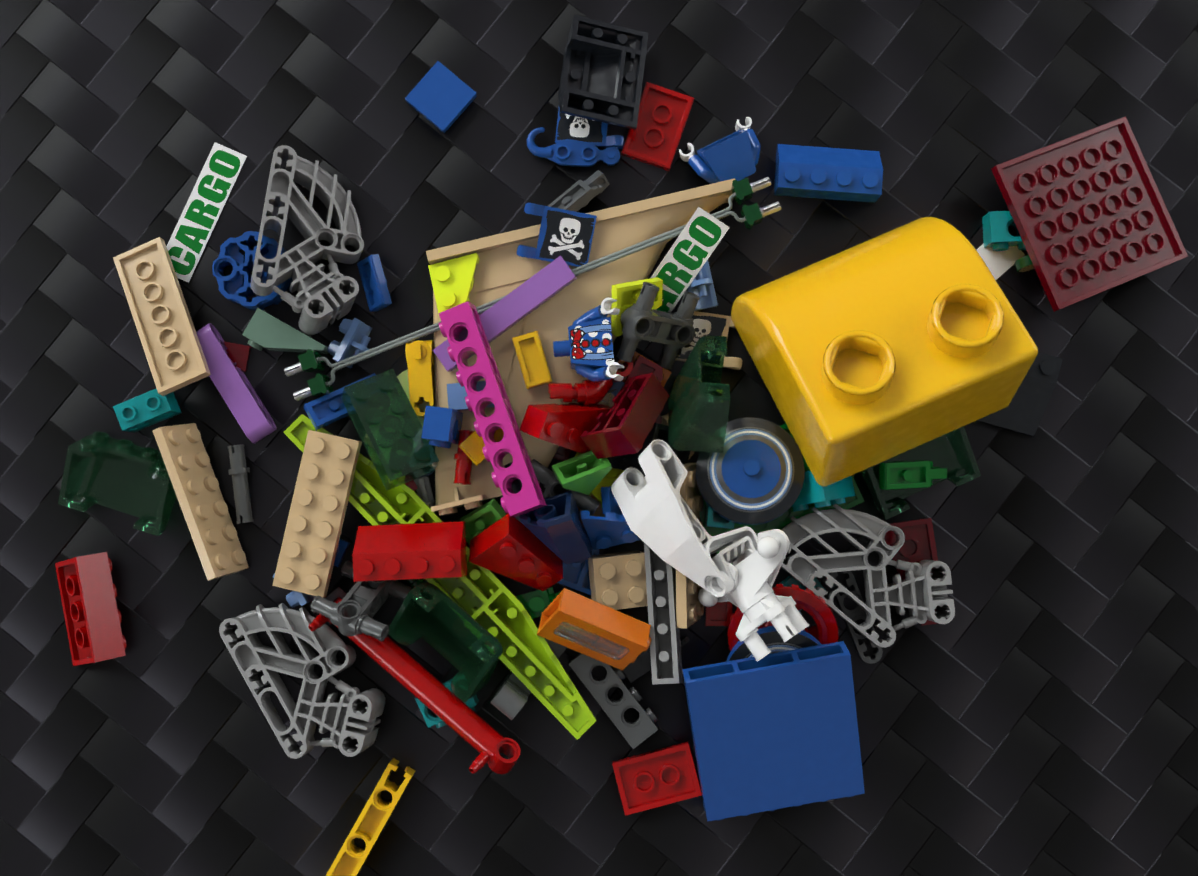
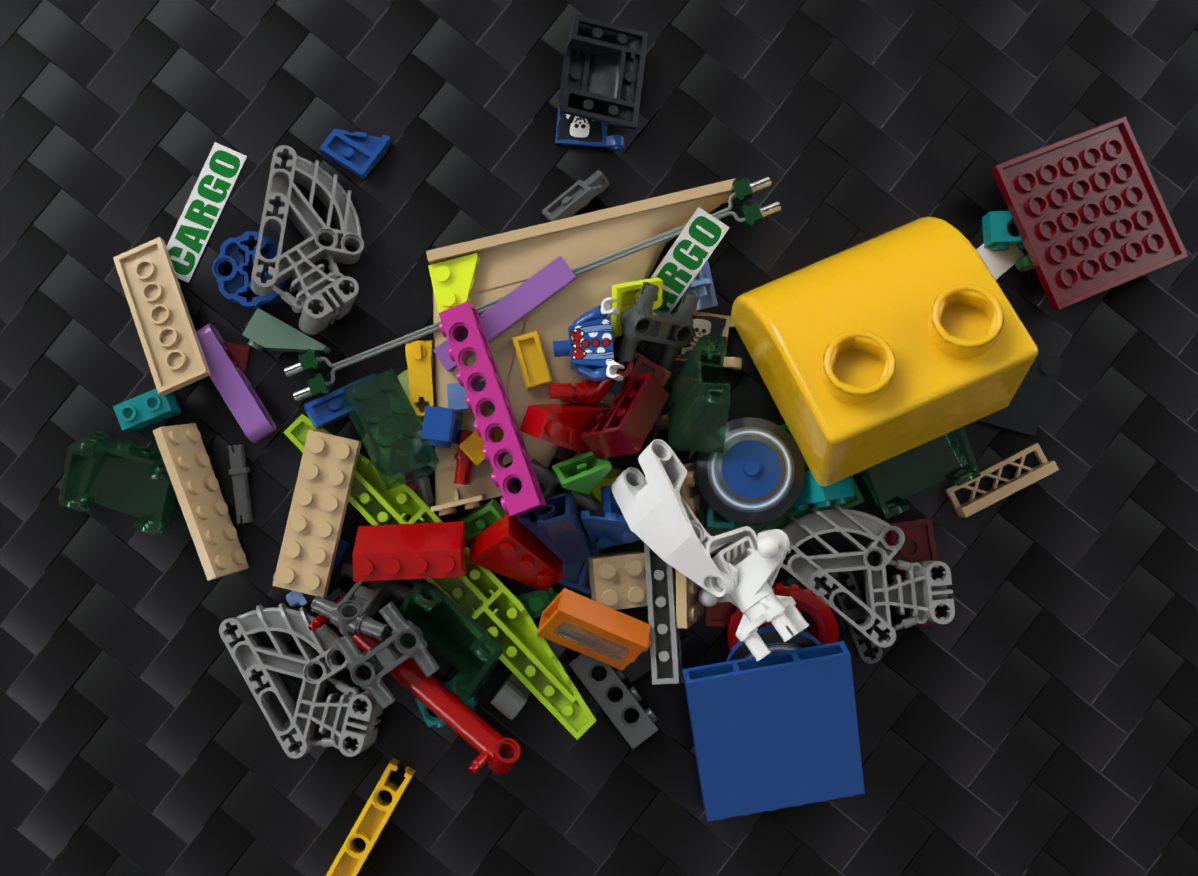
(90, 608): red slope -> none
(354, 150): none -> blue wing
(354, 341): medium blue hips -> none
(374, 283): blue plate -> none
(386, 655): none -> dark grey piece
(441, 97): blue tile -> none
(561, 234): flag -> none
(572, 152): blue piece -> none
(656, 778): red plate -> none
(659, 126): red tile -> none
(727, 157): blue torso -> none
(828, 173): blue slope -> none
(909, 474): green hinge -> none
(1005, 489): none -> tan fence

